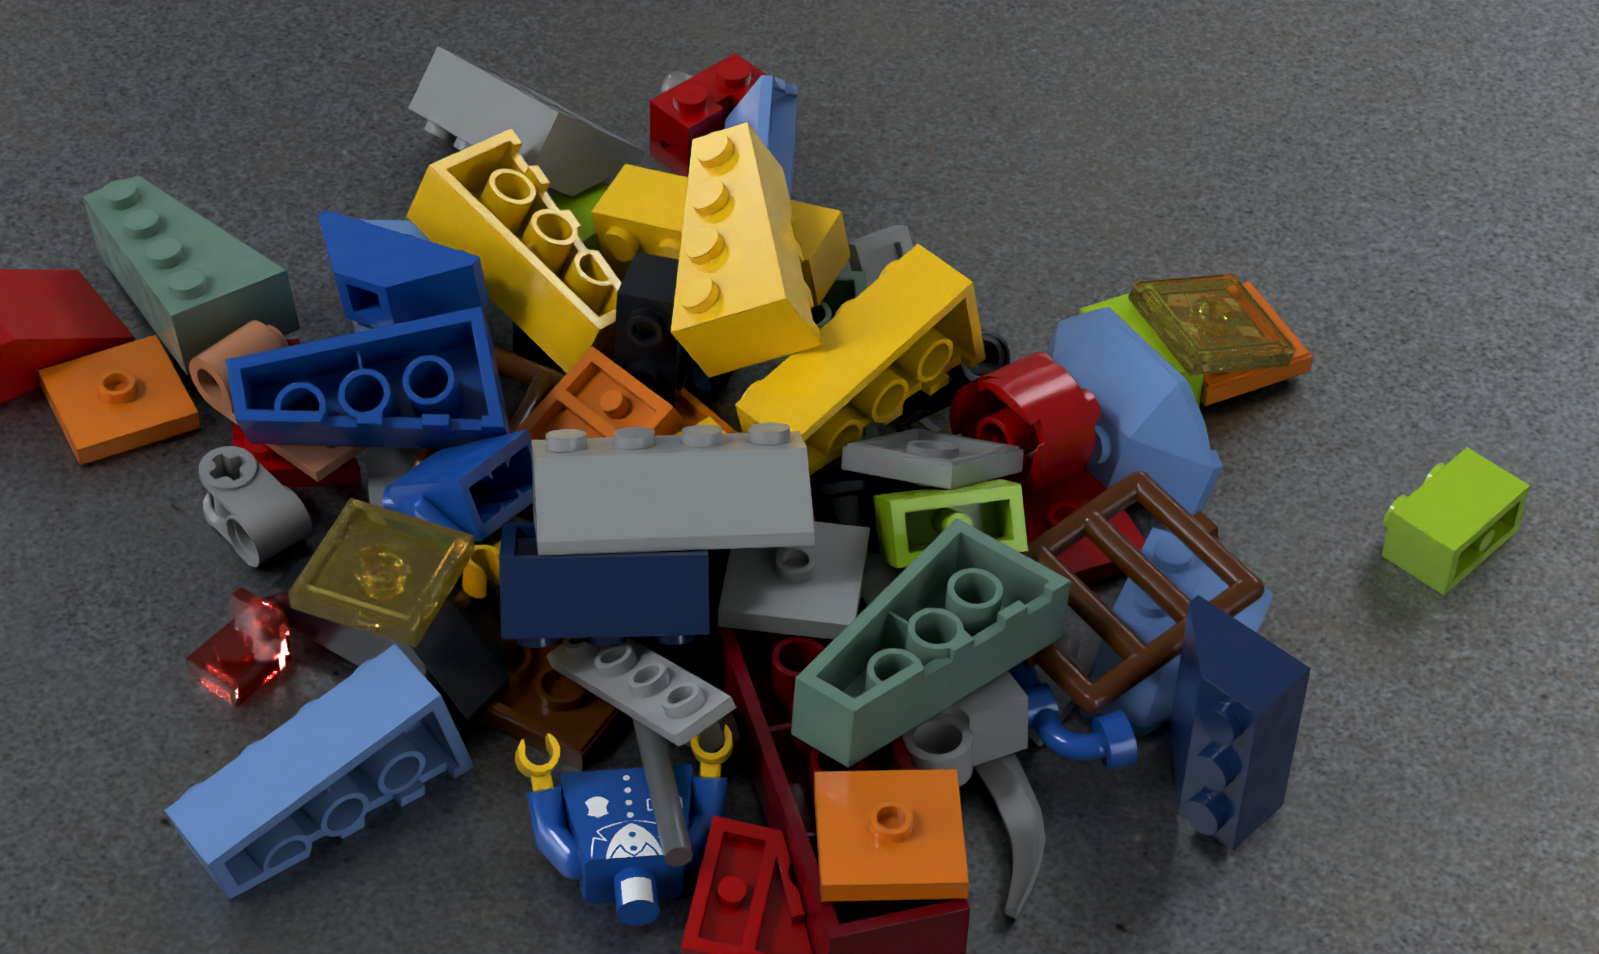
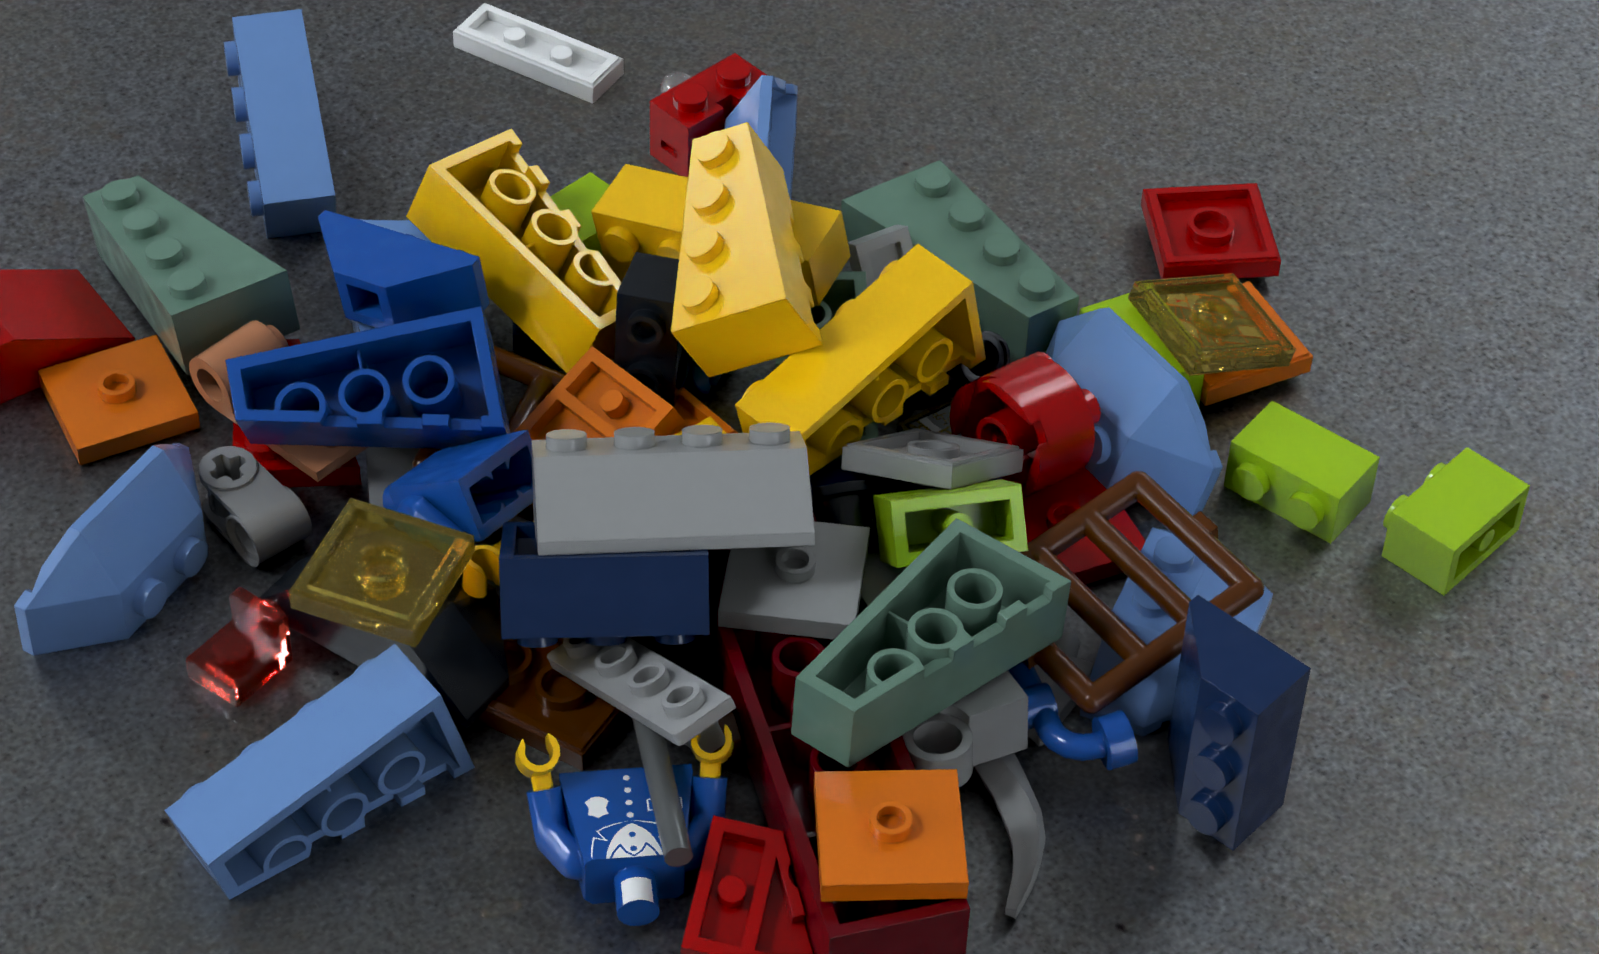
(118, 558): none -> medium blue wedge
(282, 122): none -> medium blue wedge
(475, 103): light grey slope -> none
(538, 53): none -> white tile
(1011, 283): none -> sand green wedge
(1210, 231): none -> red plate
(1301, 471): none -> lime brick

